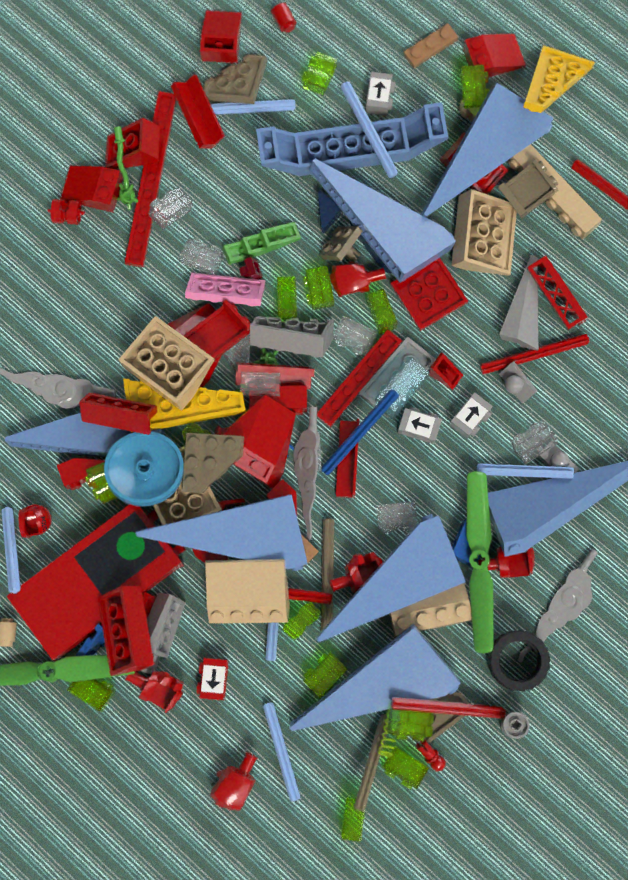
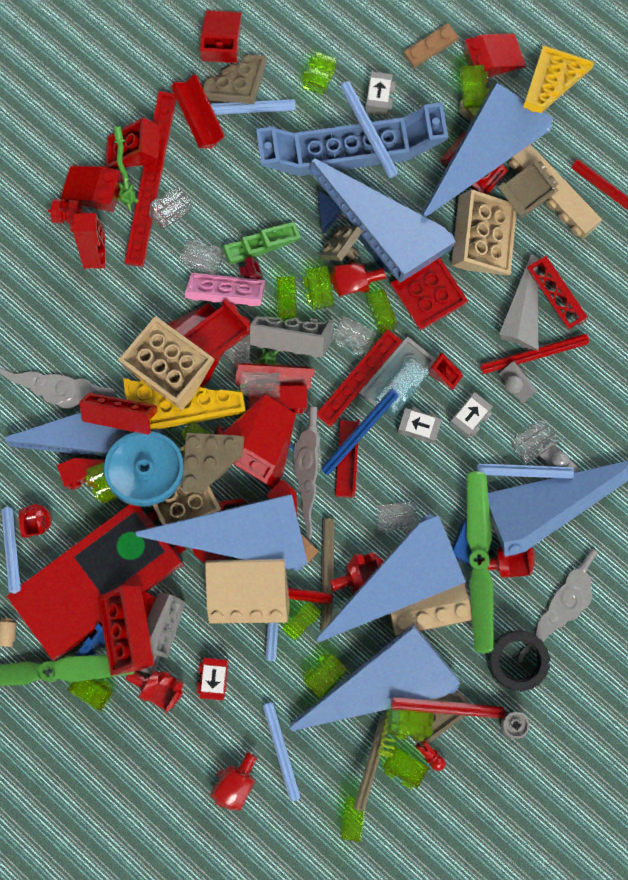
(89, 240): none -> red wedge
(283, 17): red brick -> none

